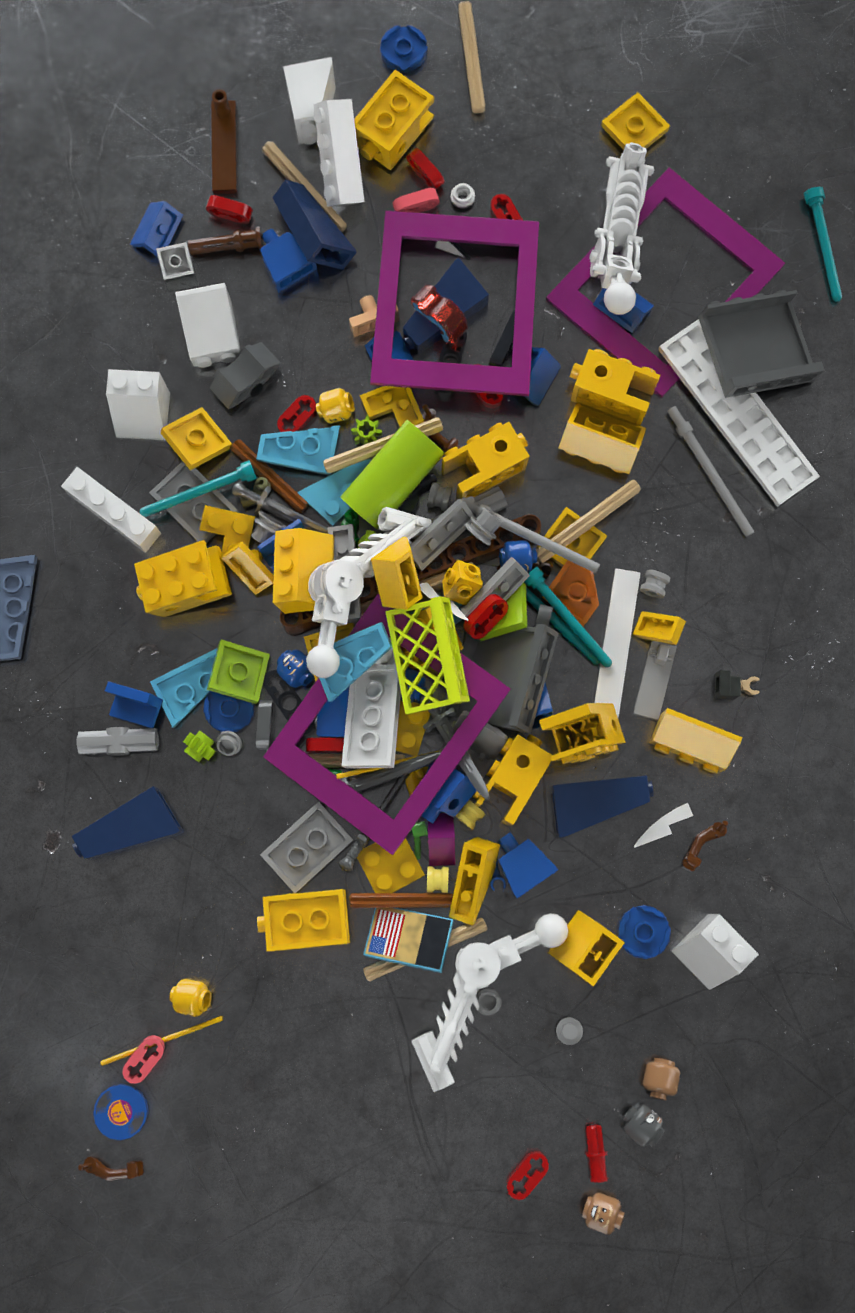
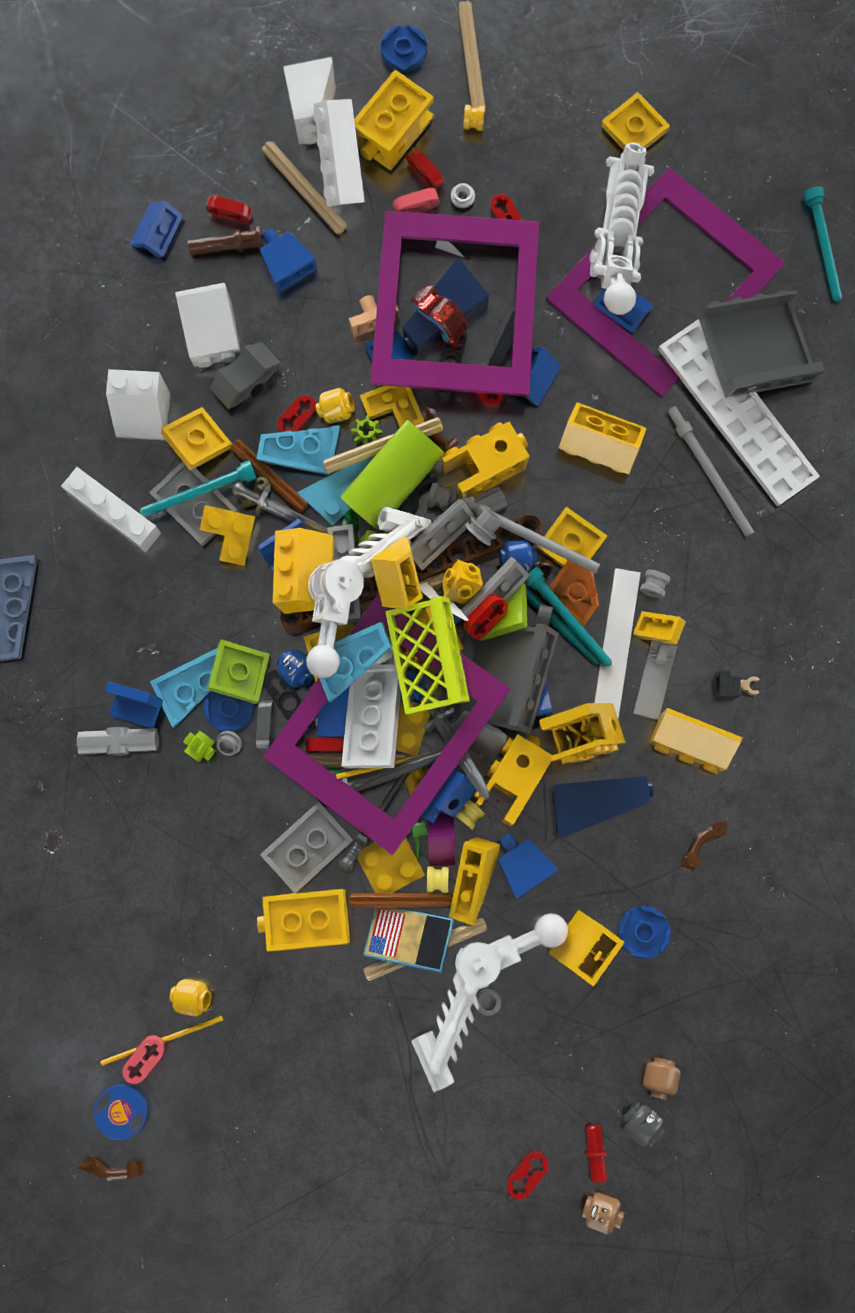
(133, 824): dark blue slope -> none
(175, 261): white piece -> none
(182, 579): yellow torso -> none
(224, 144): reddish brown piece -> none
(248, 567): yellow tile -> none
(266, 527): light grey piece -> none
(312, 227): dark blue slope -> none
(473, 117): none -> yellow wheel
(496, 875): blue hand -> none
(569, 1031): light grey plate -> none
(591, 518): tan axle -> none
(604, 385): yellow torso -> none
(661, 827): white sticker -> none
(714, 951): white slope -> none

